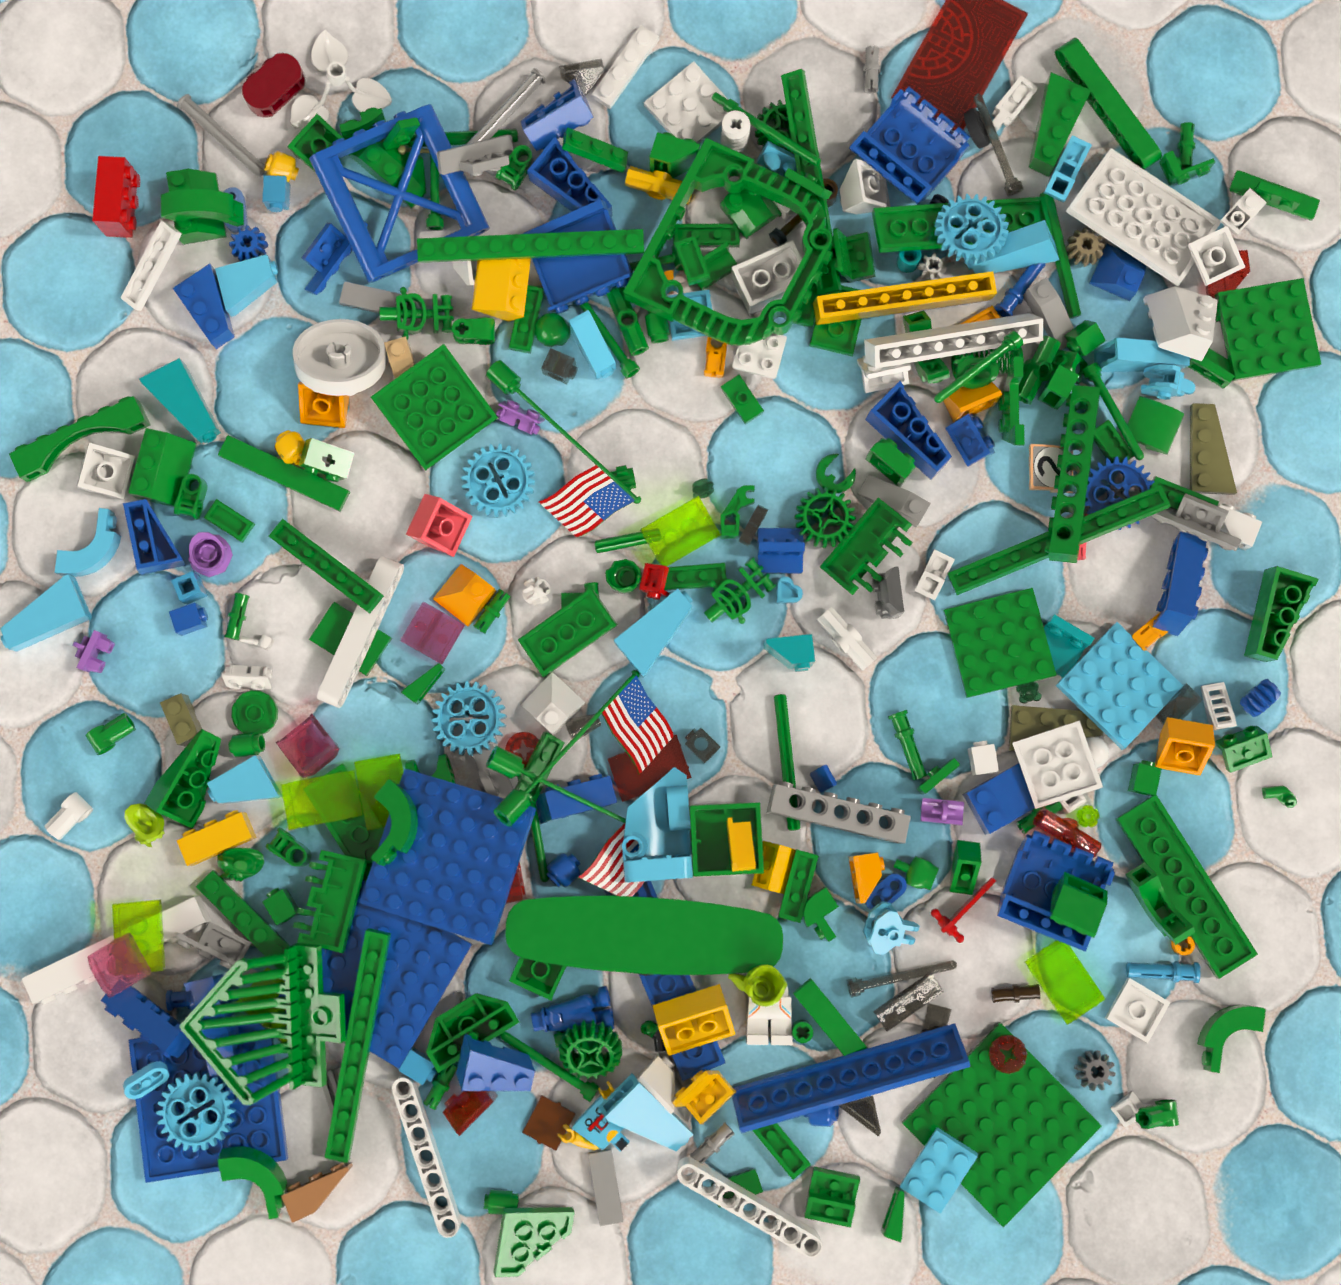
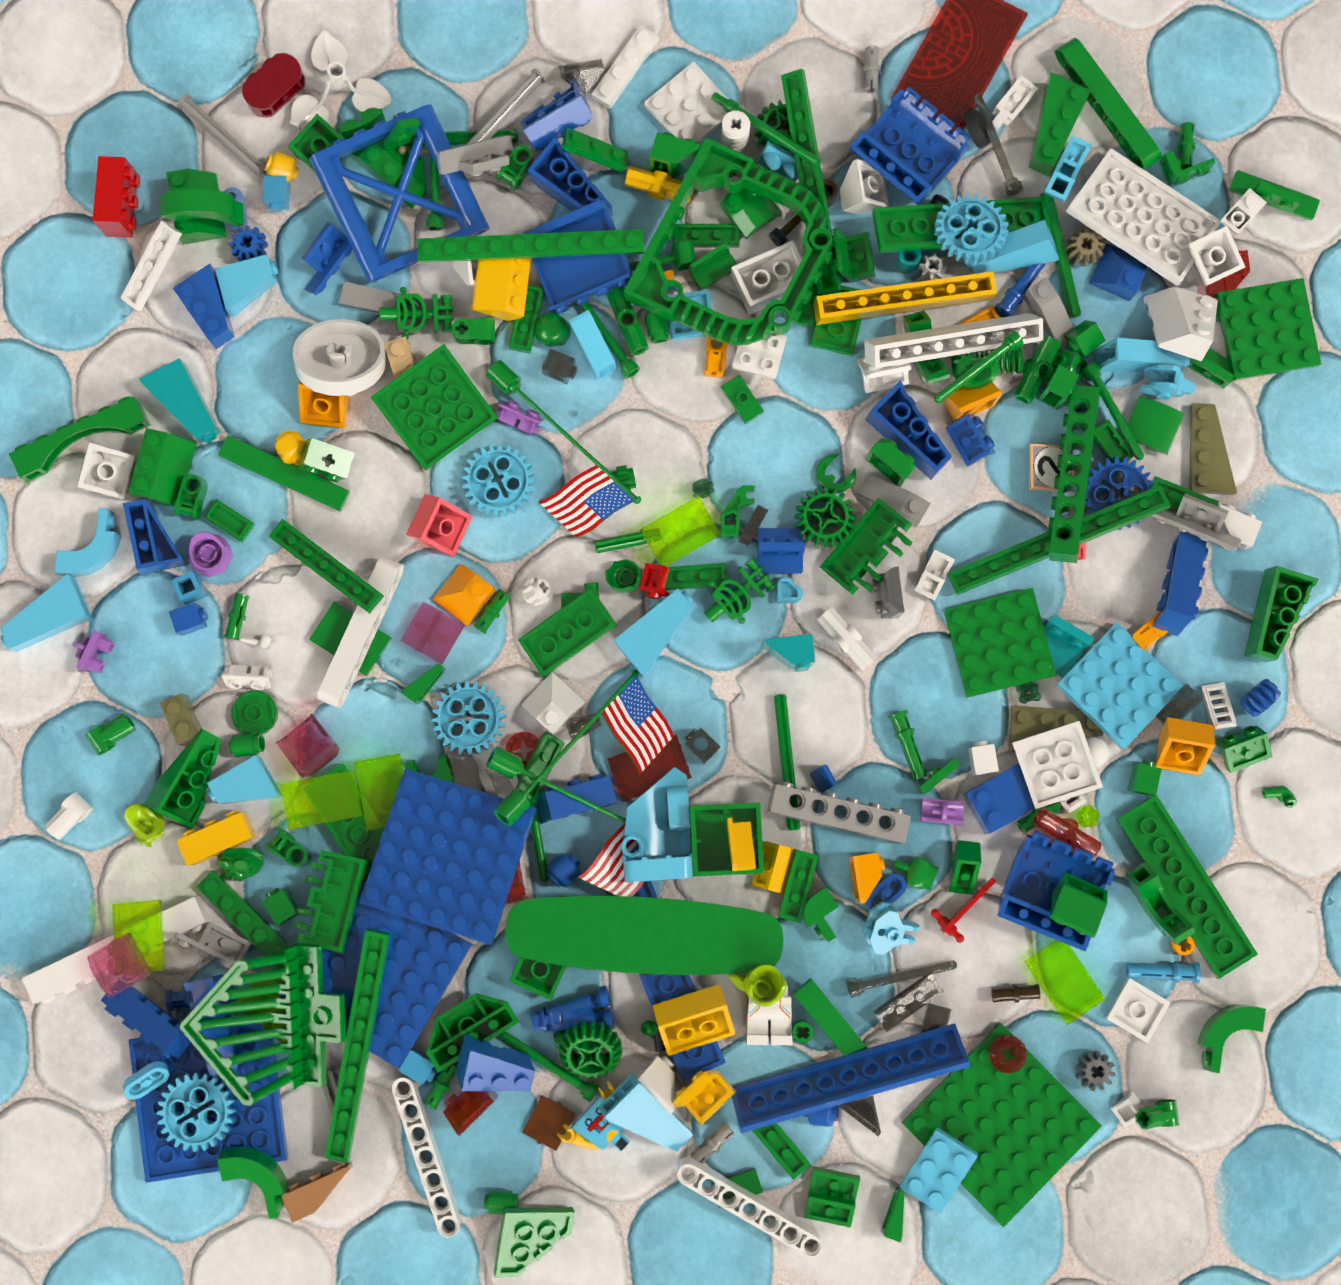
(403, 822): green arch -> none
(605, 1187): light grey tile -> none
(692, 260): green tile -> none
(808, 182): green plate -> none
(1009, 405): green wing -> none

